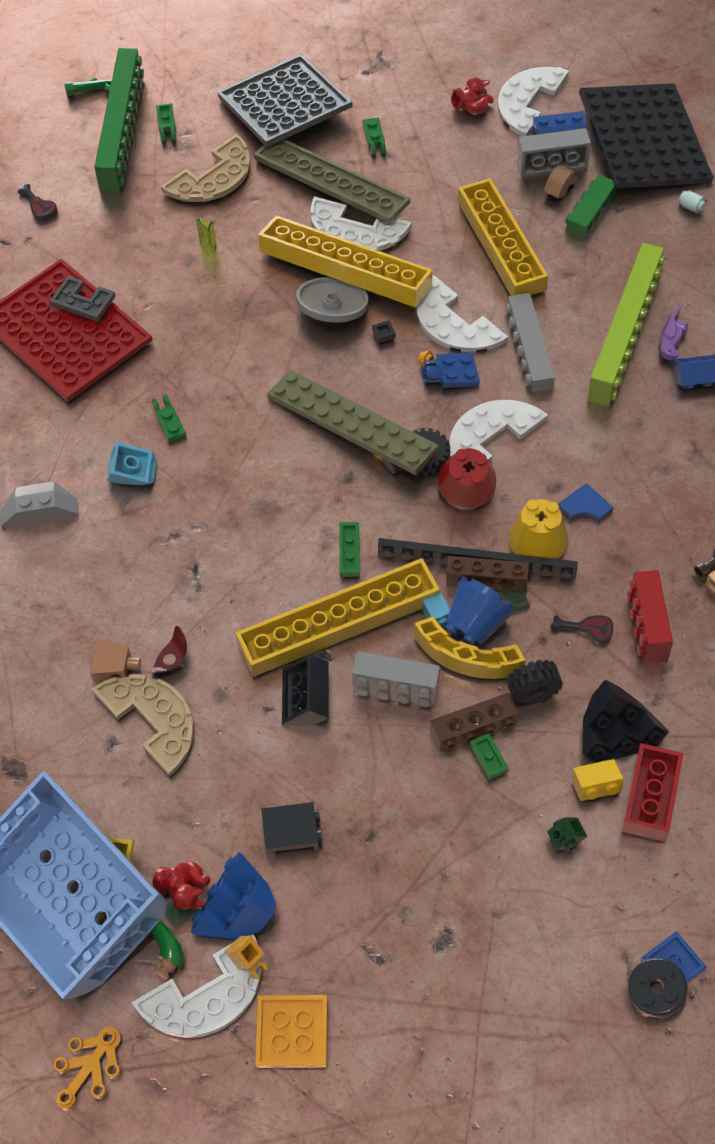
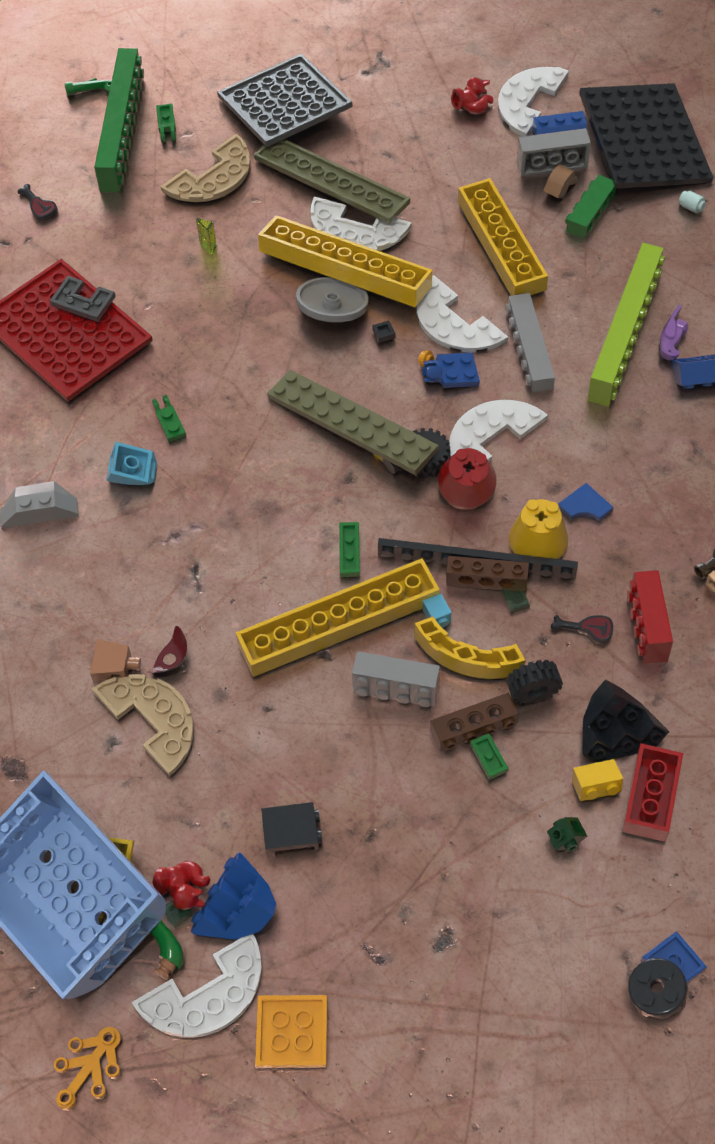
(245, 955): light orange brick -> none
(305, 692): black slope -> none
(374, 135): green hinge -> none
(476, 612): blue cone -> none

